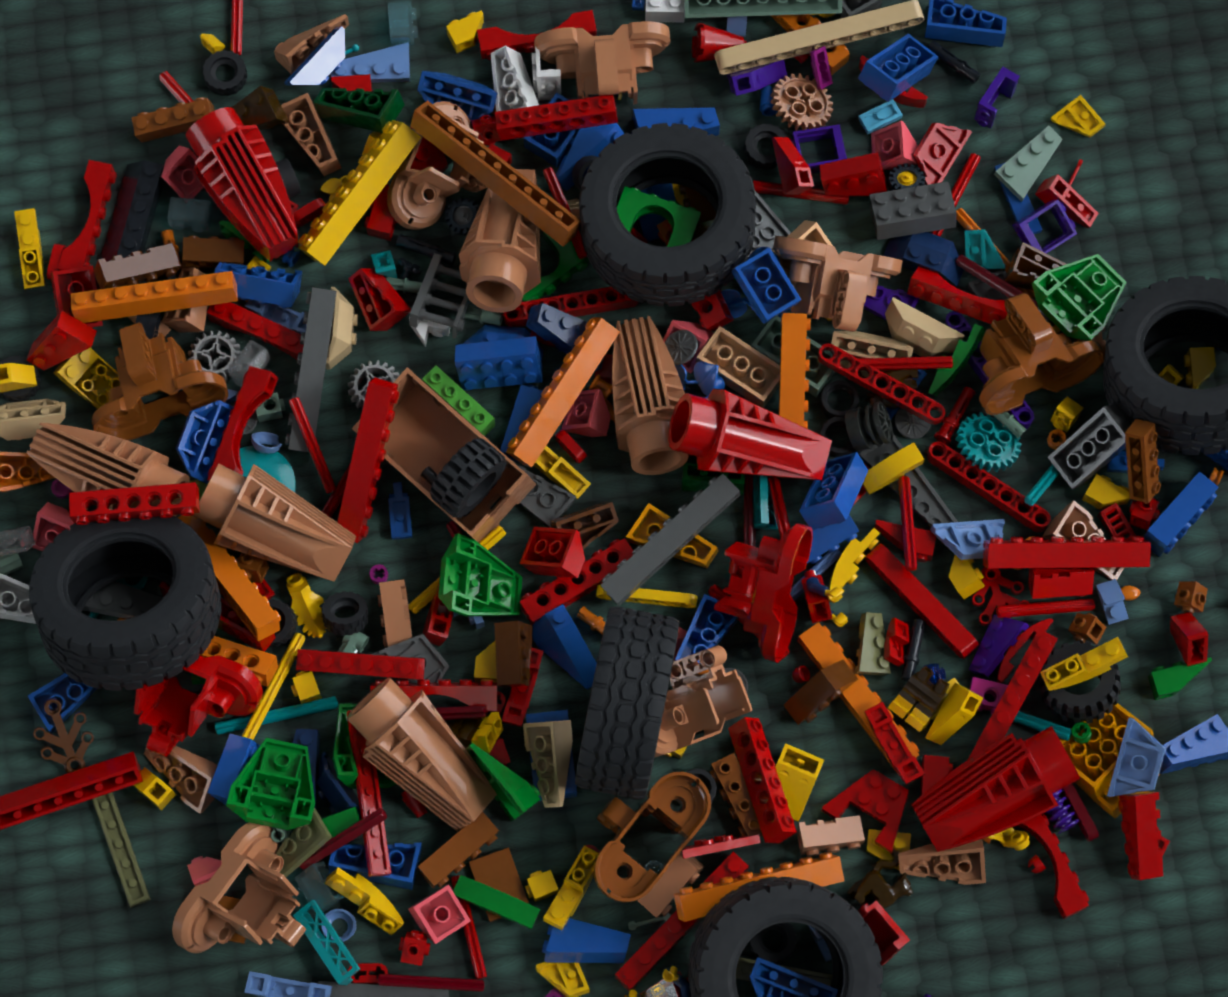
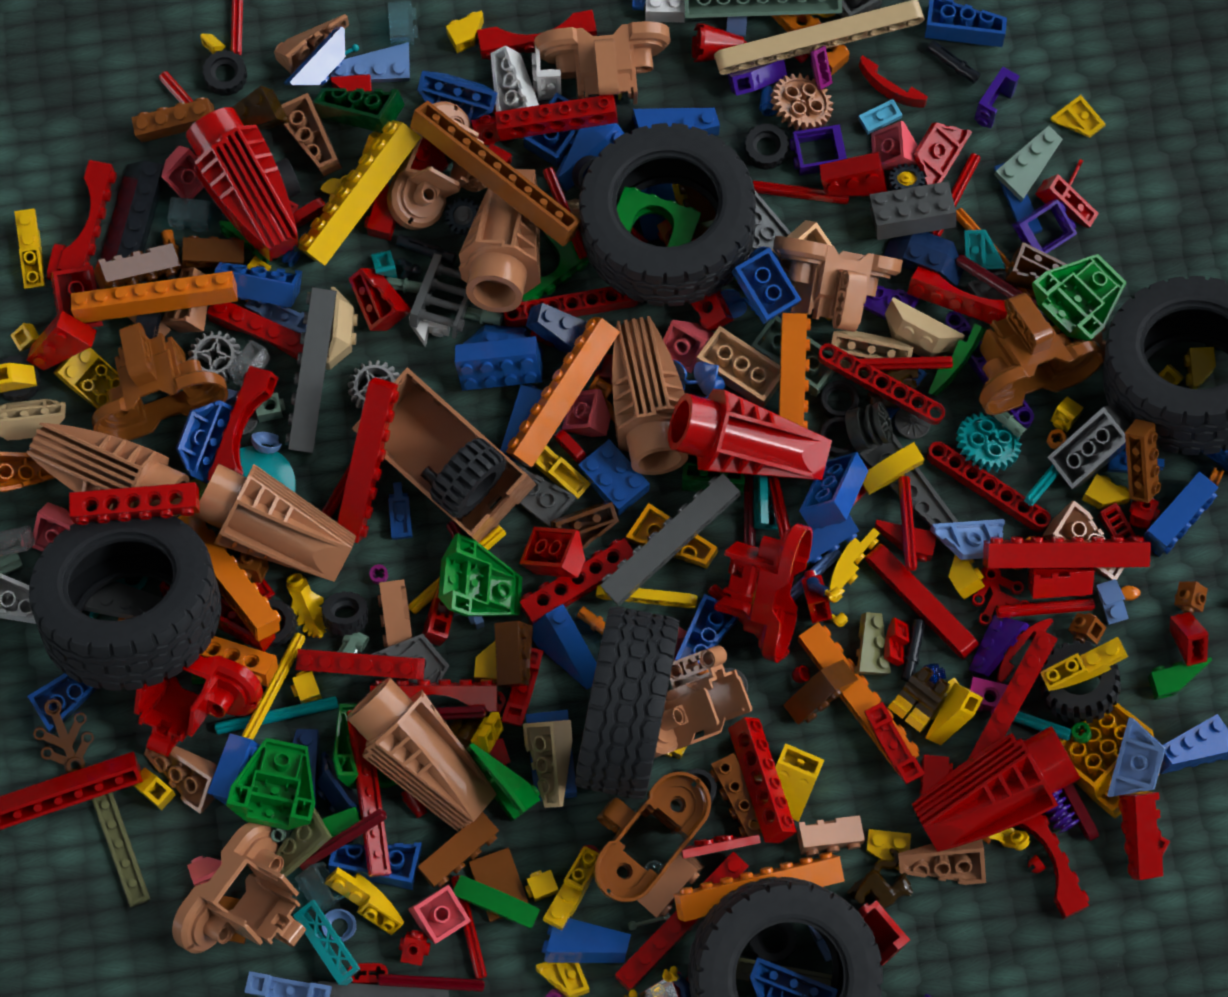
(24, 336): none -> yellow slope
(60, 490): magenta tile -> none
(312, 445): red axle -> none
(459, 400): bright green brick -> none
(613, 477): none -> blue brick
(681, 346): dark grey wheel -> none
(793, 169): red slope -> none
(879, 799): red wing -> none
(897, 67): blue brick -> none
(951, 423): red pin -> none

